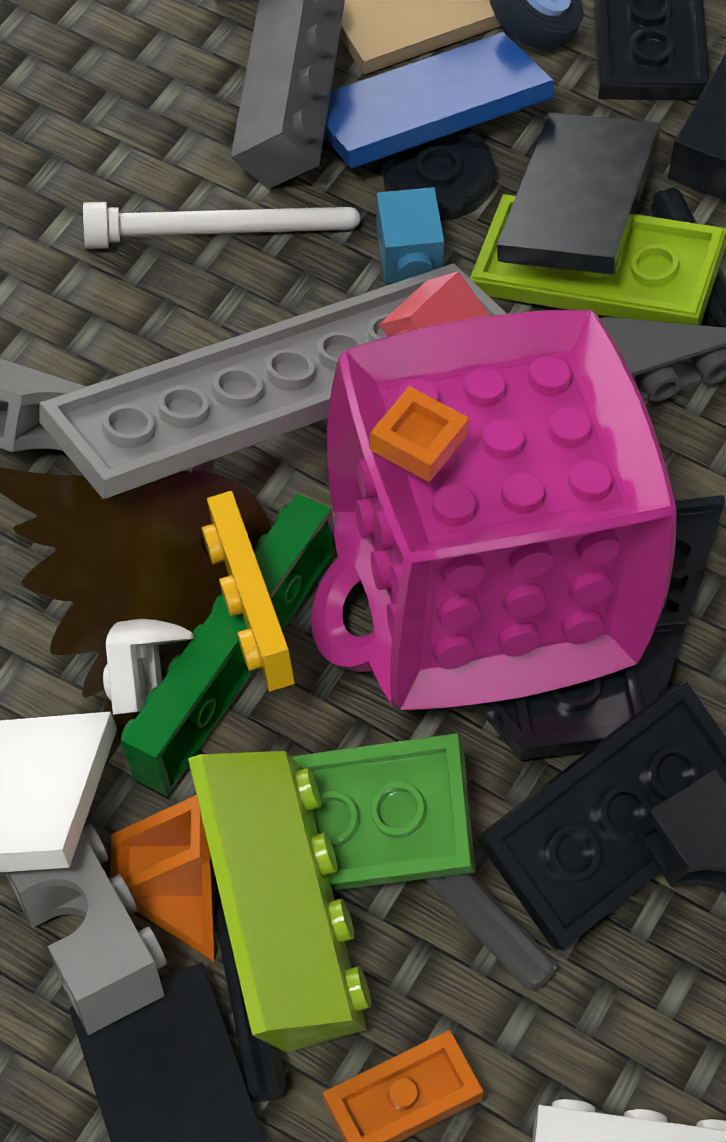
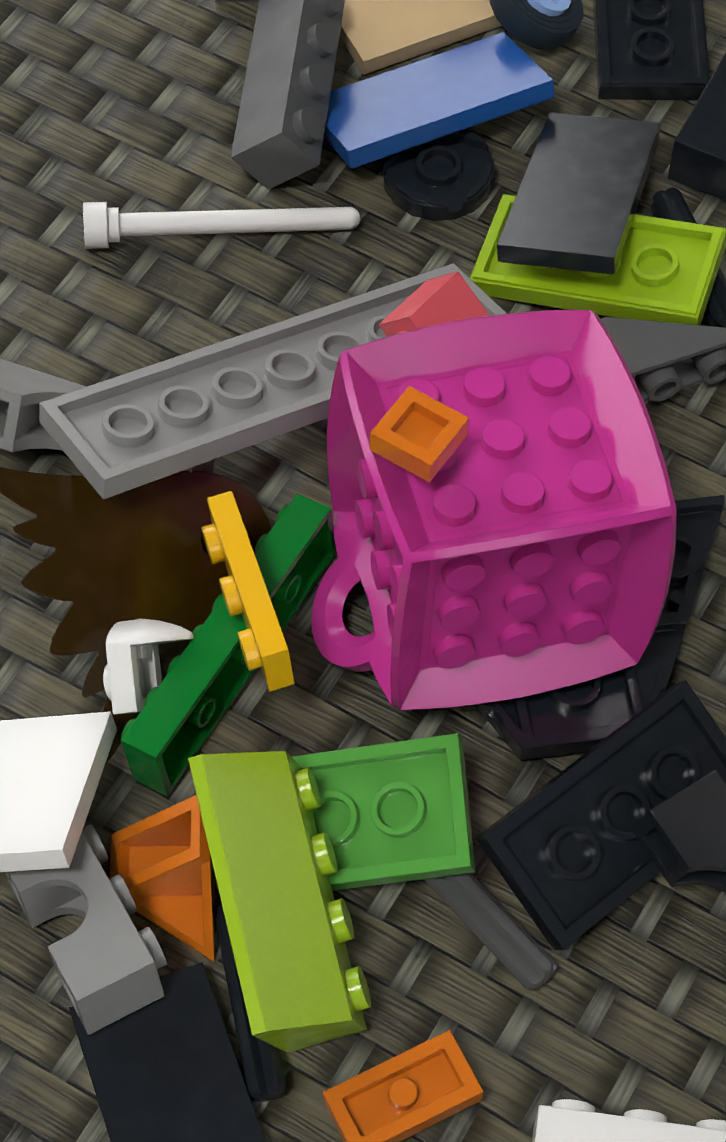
(409, 233): dark azure brick -> none

